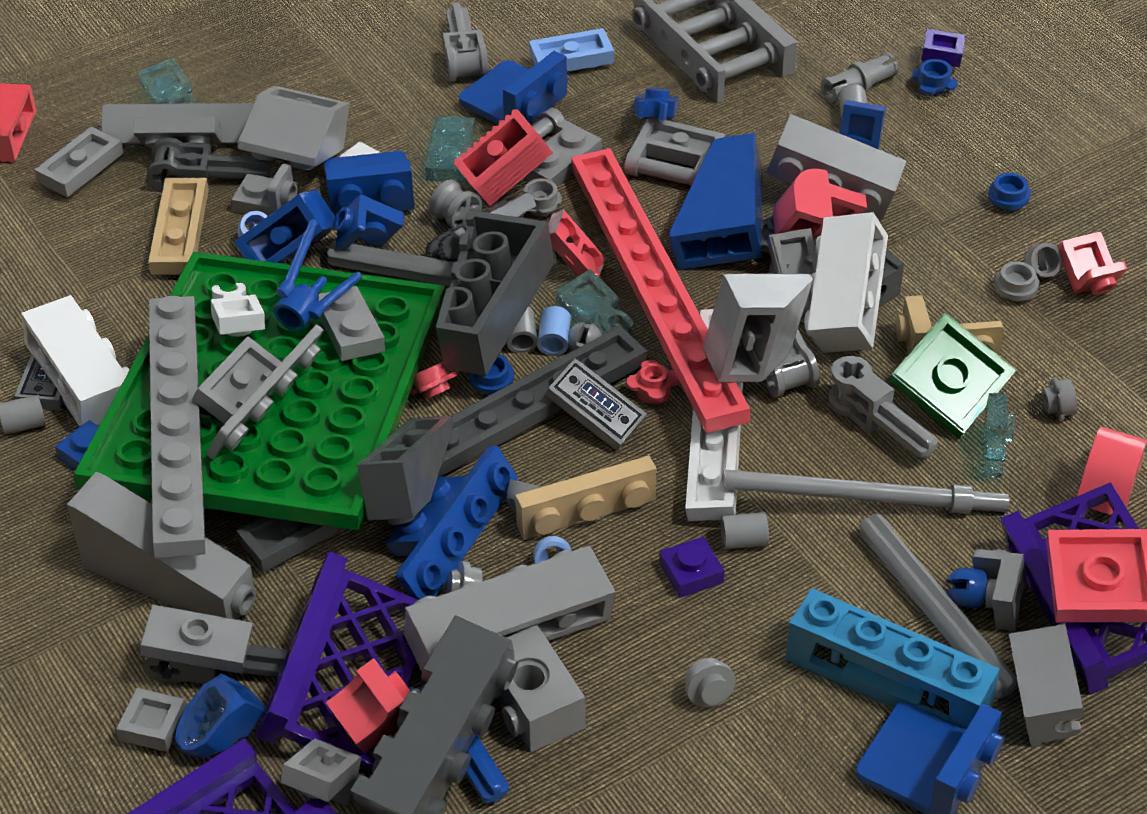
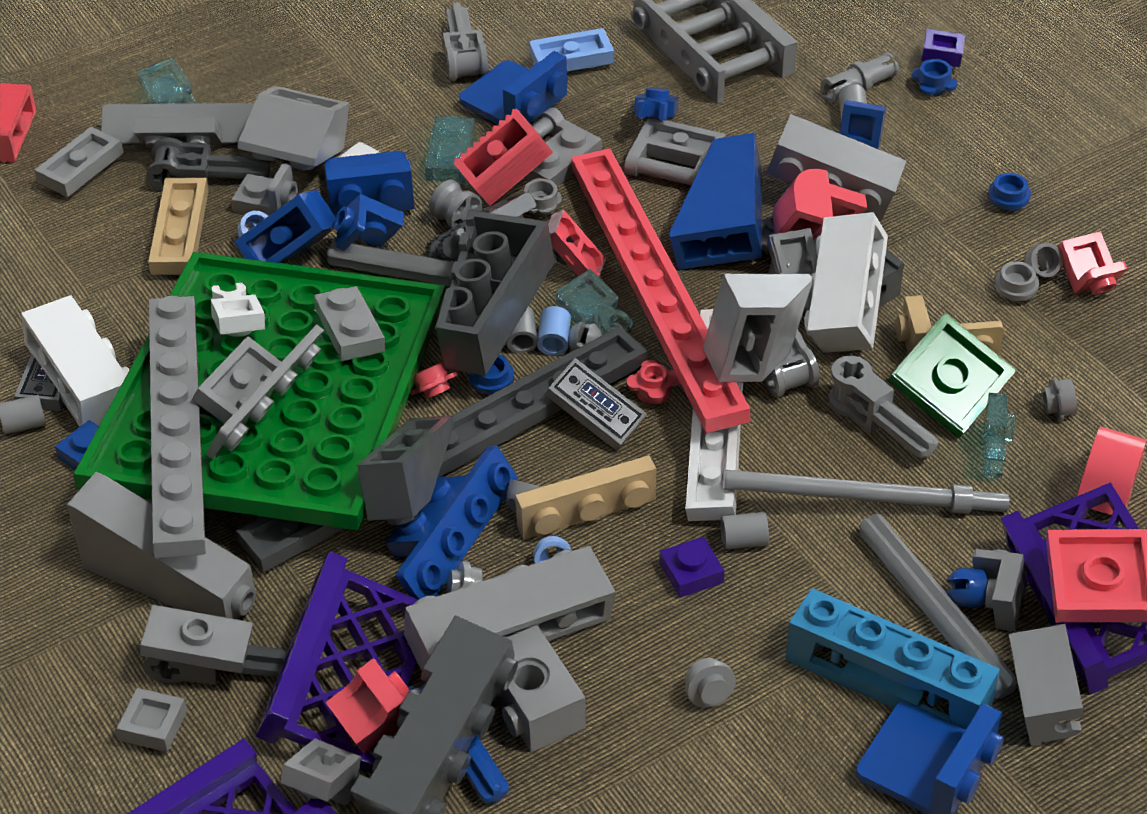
(217, 717): blue rock -> none
(302, 302): blue plant -> none

